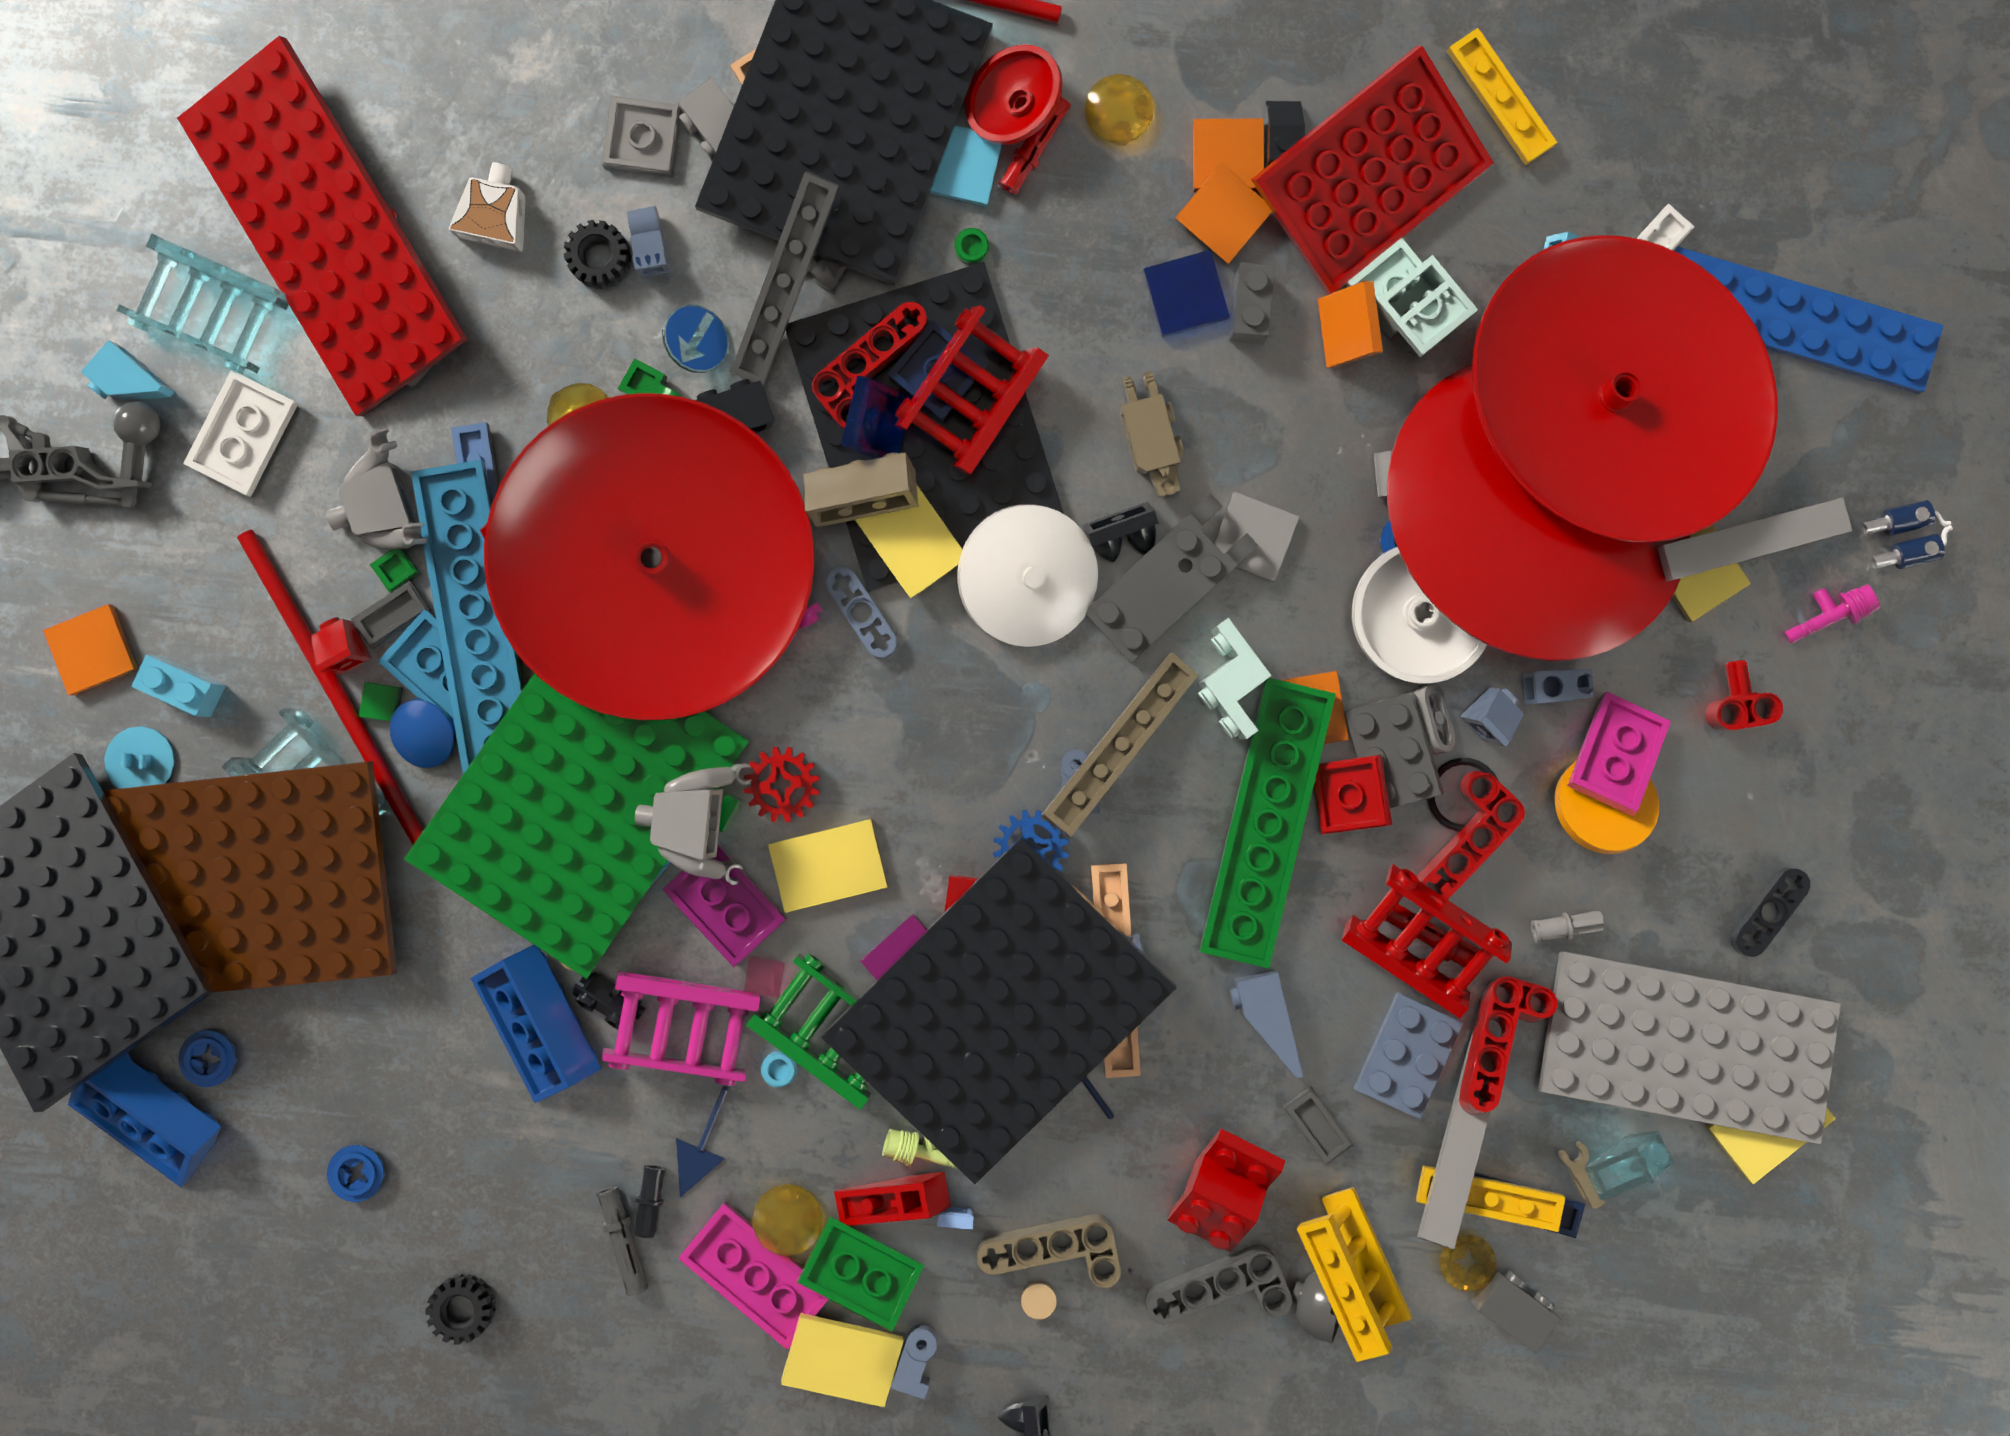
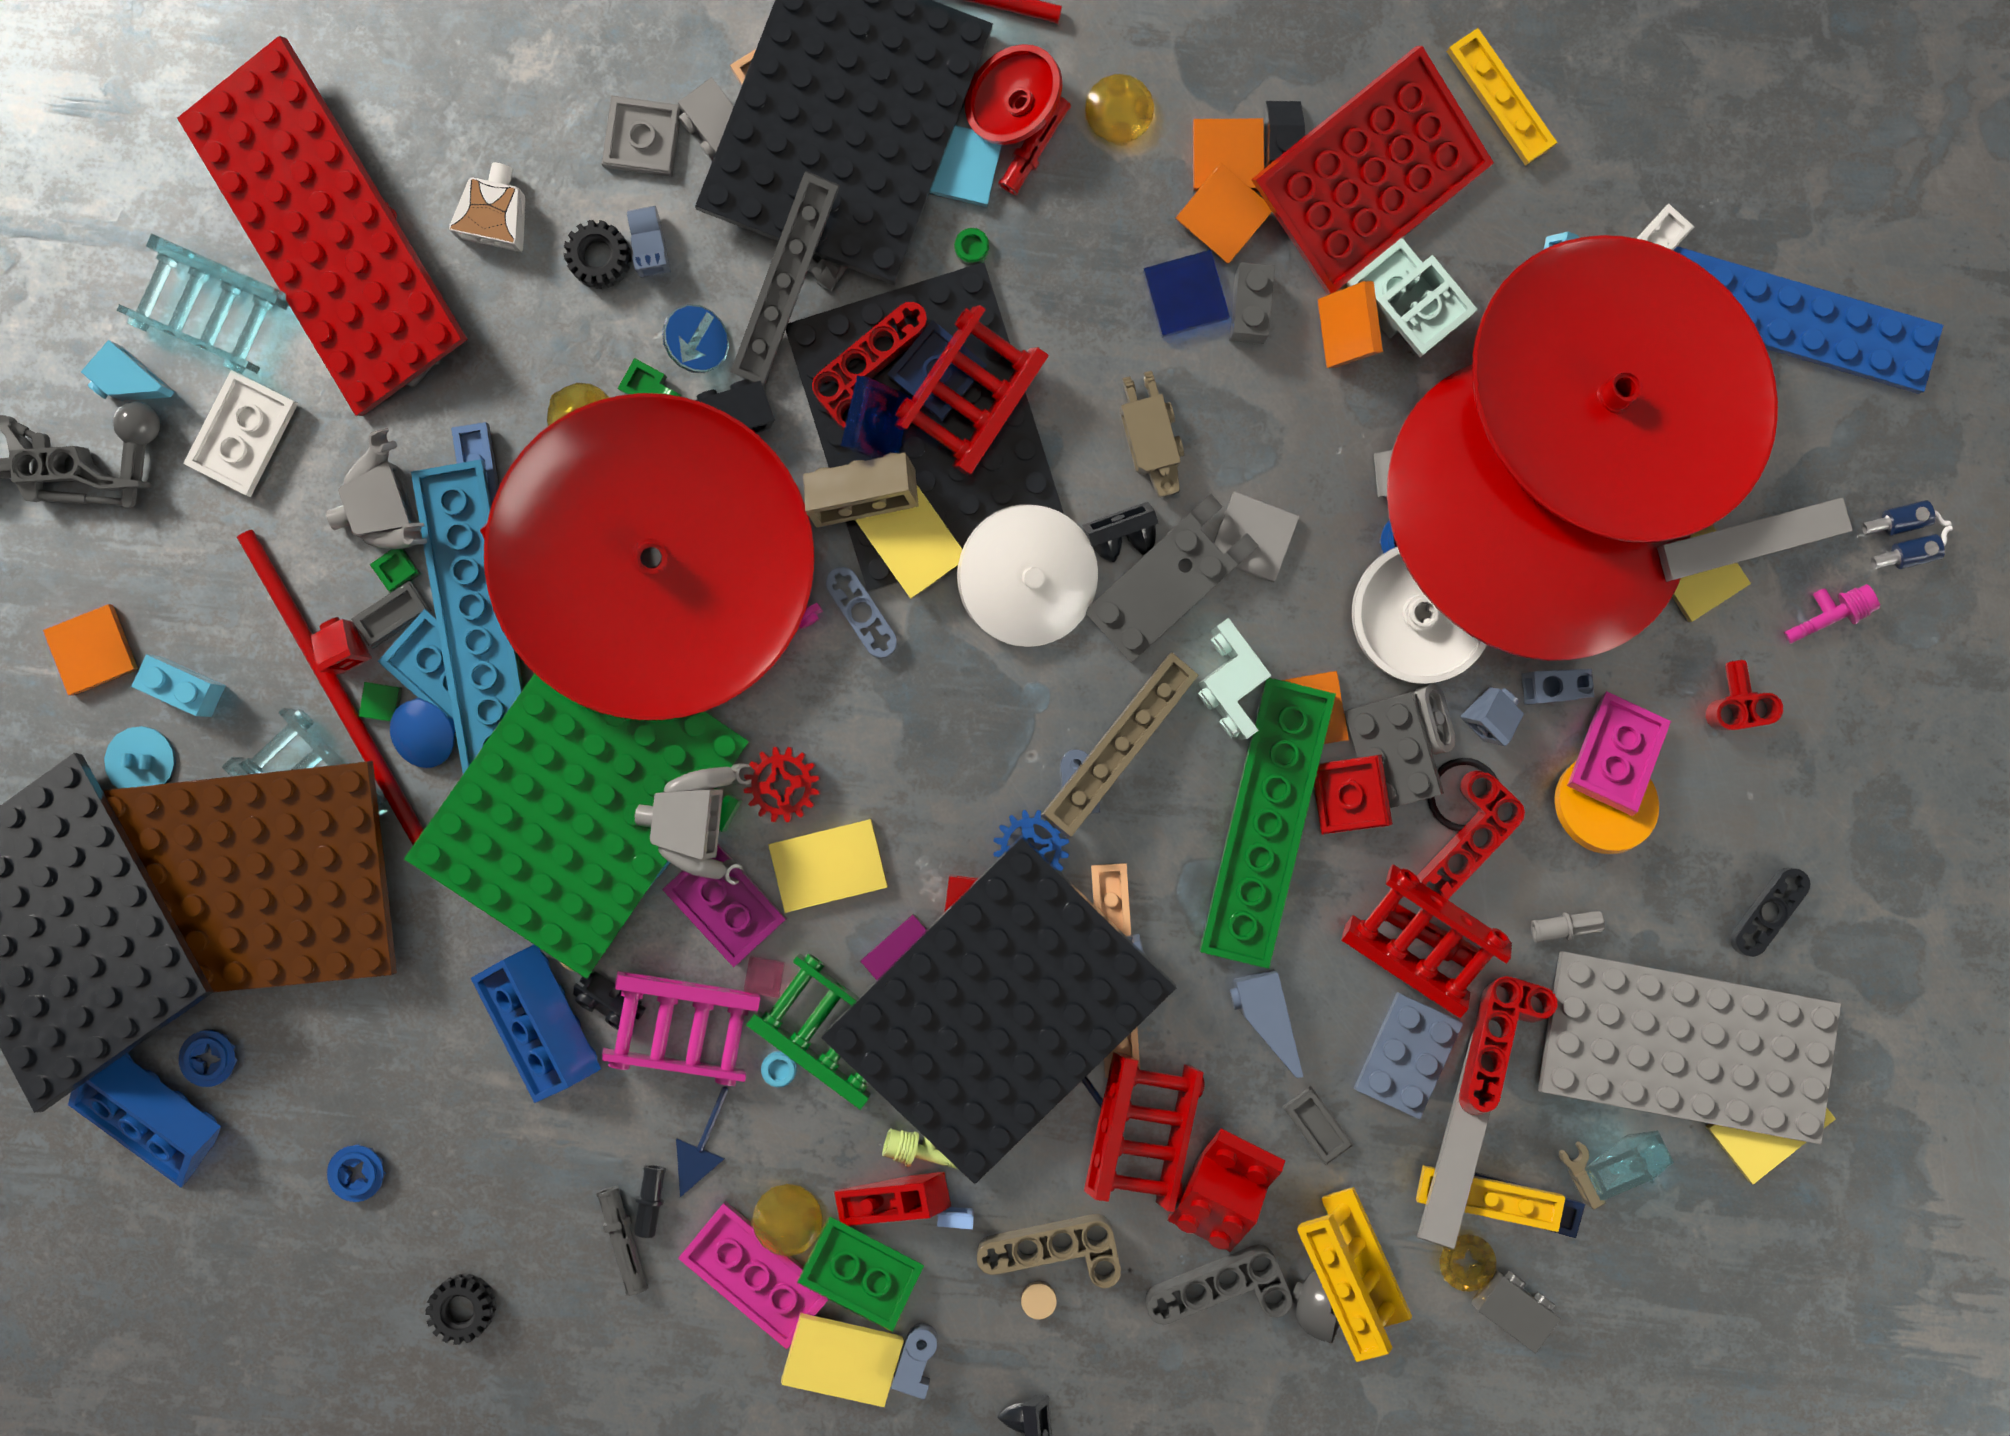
(1118, 1109): none -> red fence

